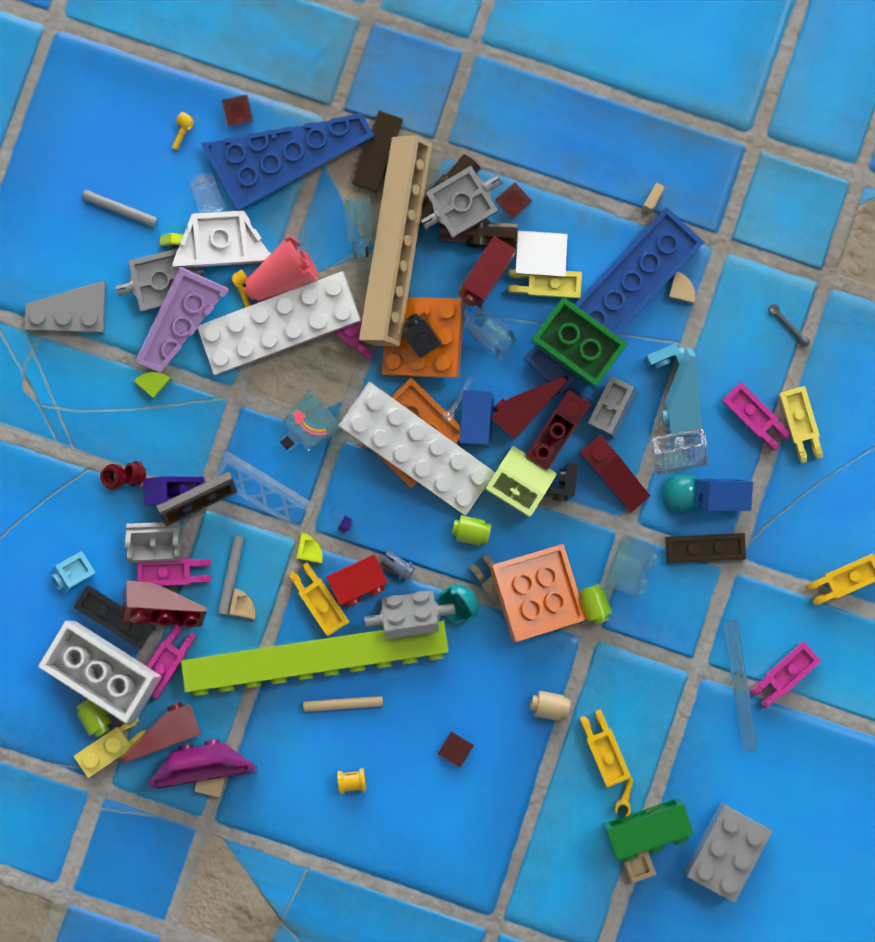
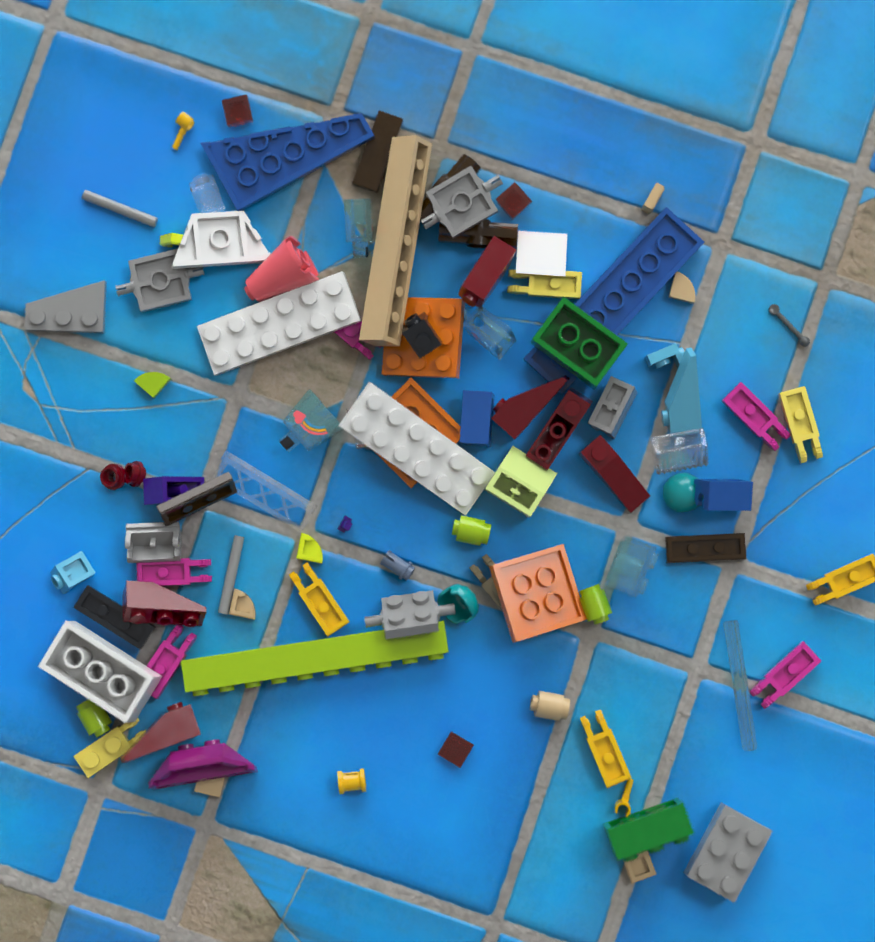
(182, 310): lavender wing -> none
(239, 280): yellow hand -> none
(347, 703): tan bar -> none
(356, 580): red brick -> none
(449, 415): clear hinge -> none
(568, 479): black bracket -> none

